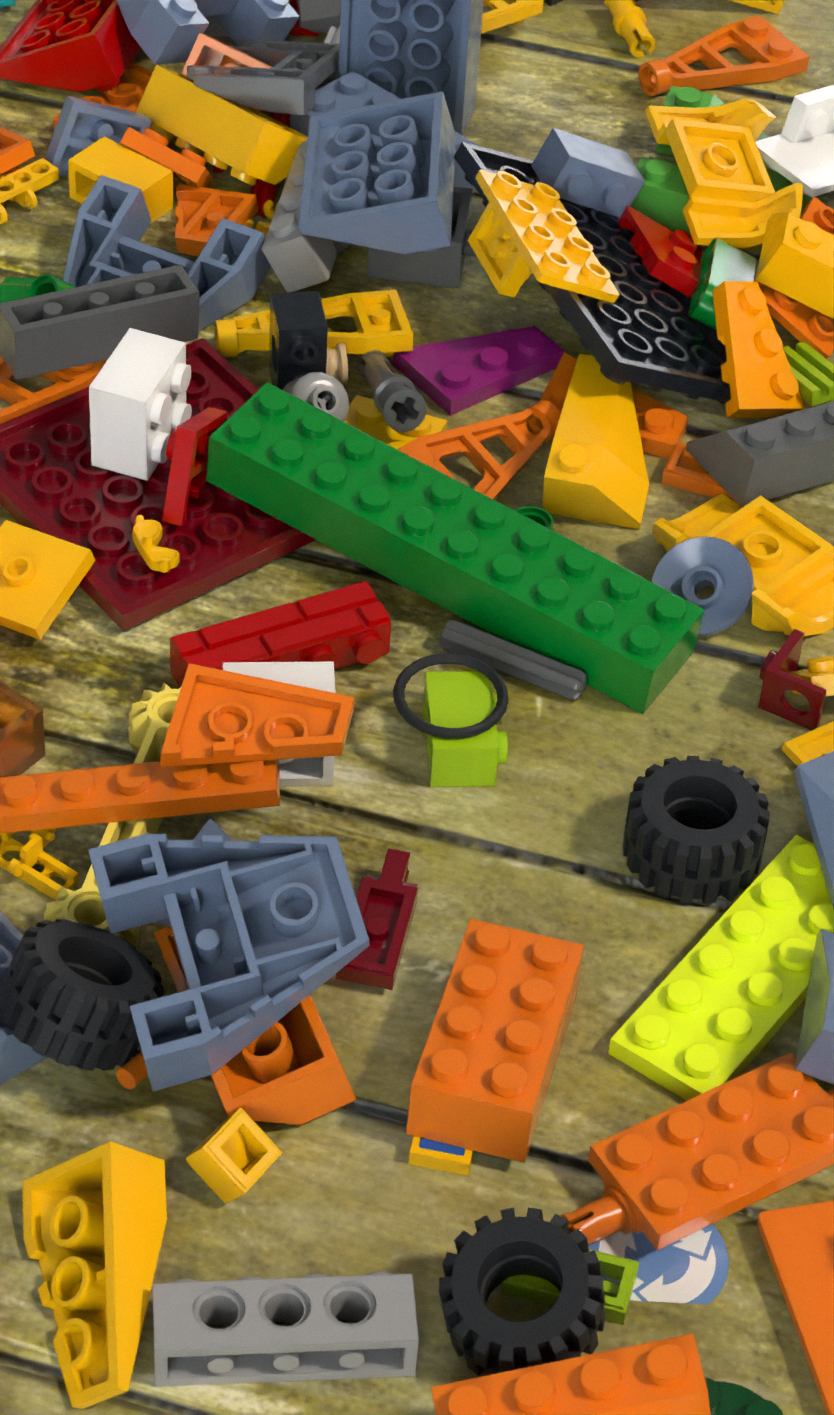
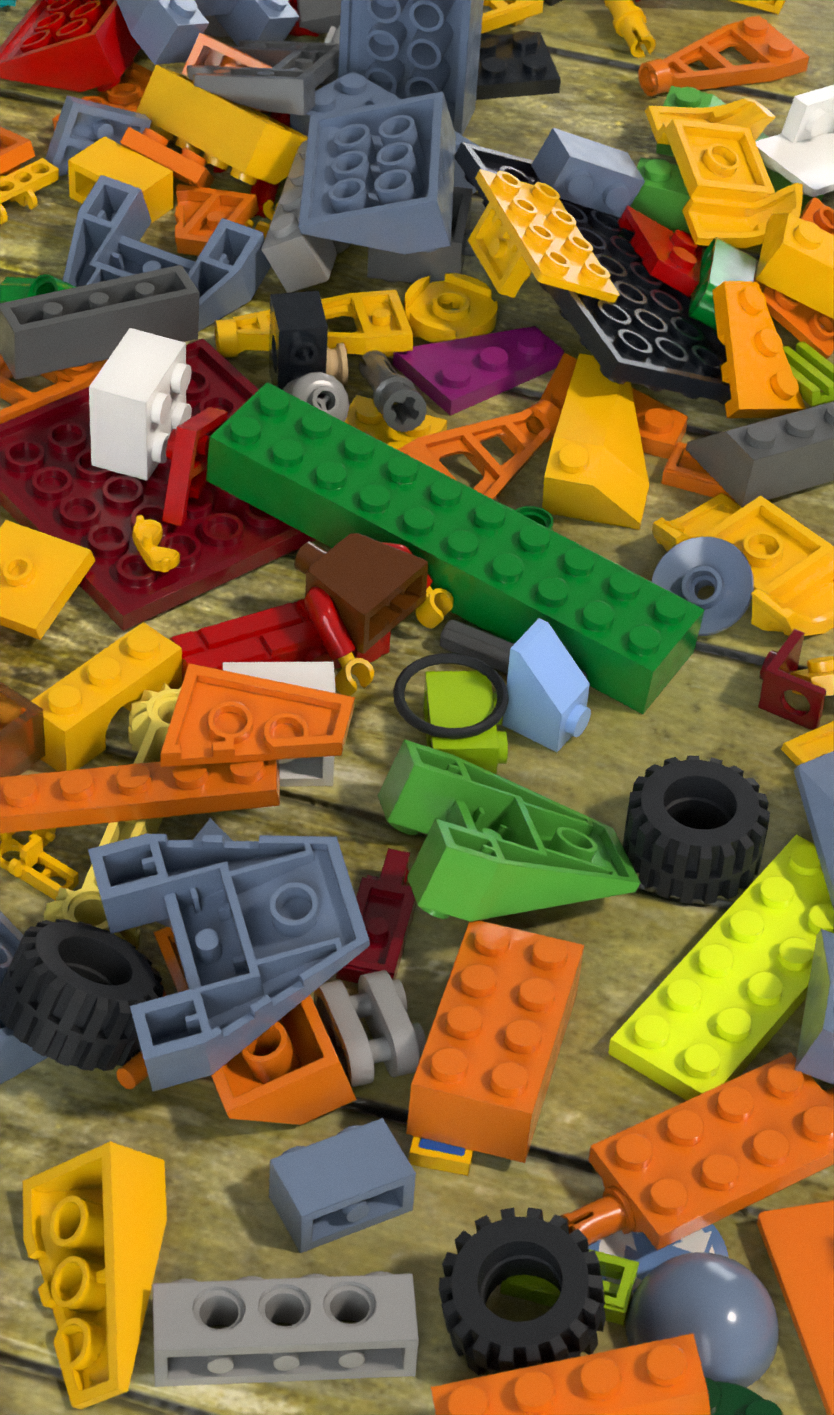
(88, 698): none -> yellow arch
(233, 1156): yellow slope -> none
(341, 1184): none -> sand blue brick
(361, 595): none -> reddish brown torso
(385, 1012): none -> light grey brick
(430, 307): none -> yellow plate
(494, 842): none -> bright green wedge
(515, 66): none -> black plate
(545, 689): none -> light blue slope
(718, 1304): none -> sand blue piece

